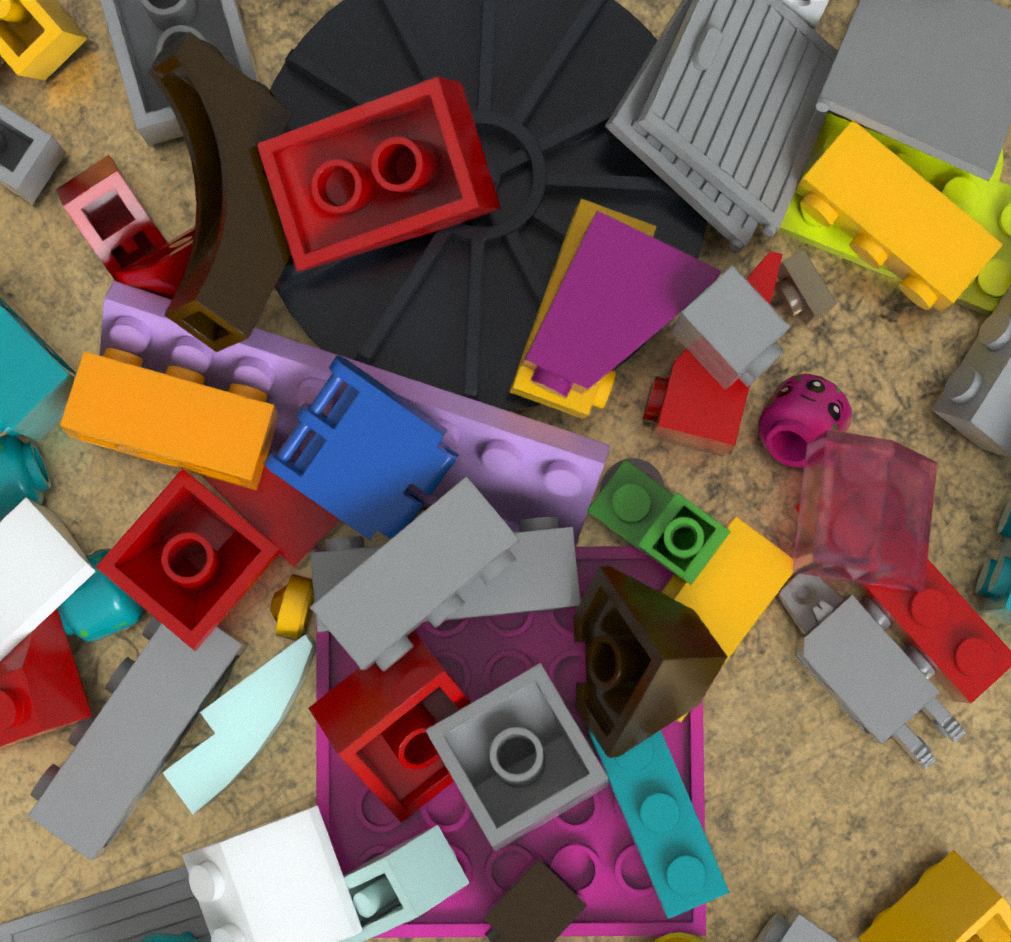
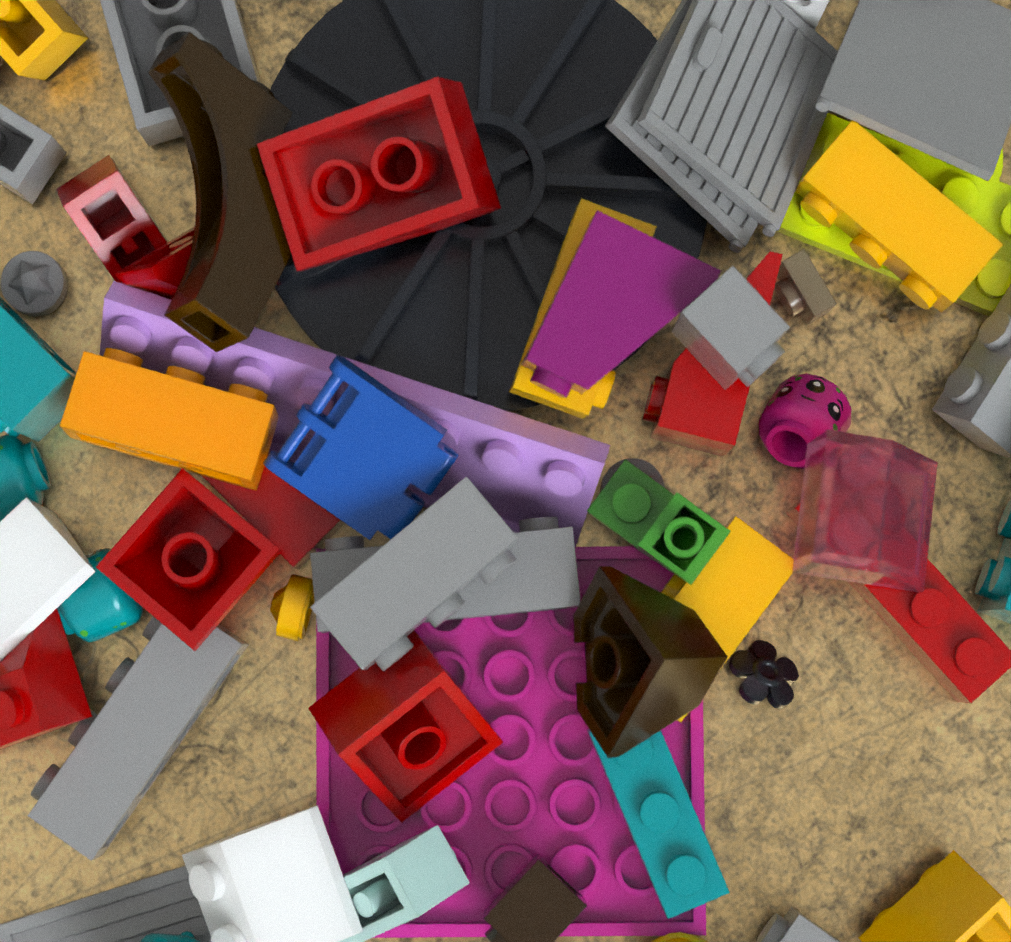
(34, 283): none -> light grey tile
(242, 726): light aqua slope -> none
(518, 757): light grey slope -> none
(764, 675): none -> black plant
(864, 667): light grey hinge -> none

